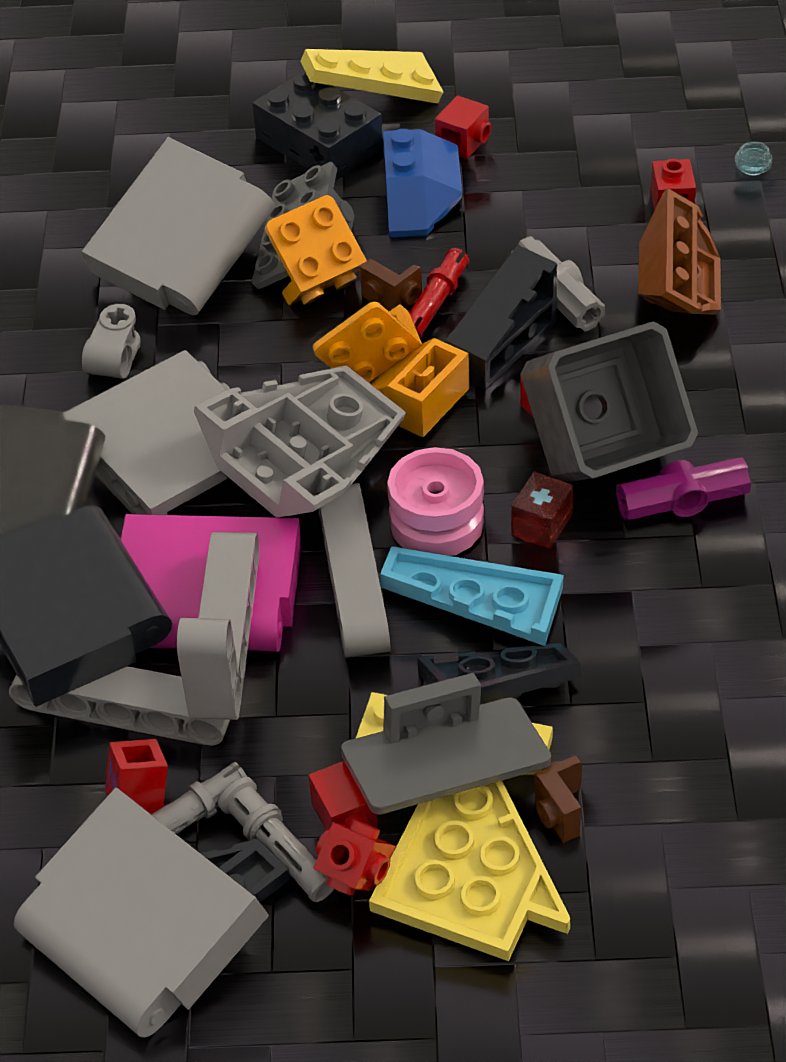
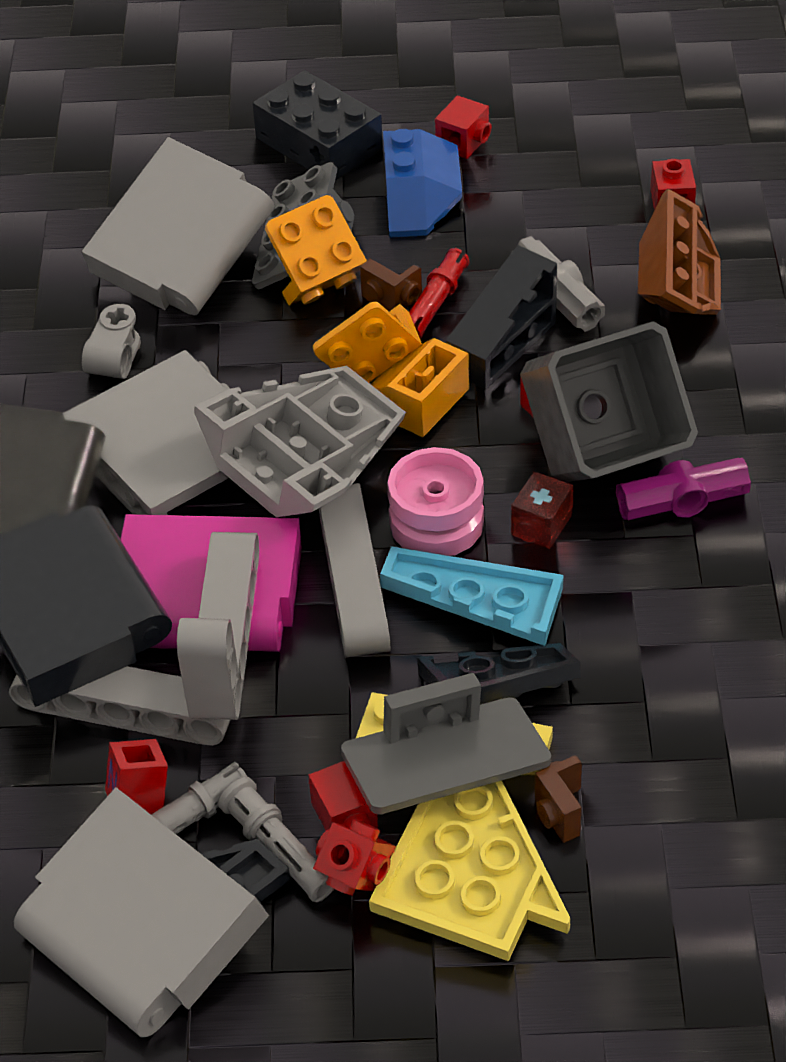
(374, 71): light yellow wing -> none
(753, 158): clear light blue plate -> none

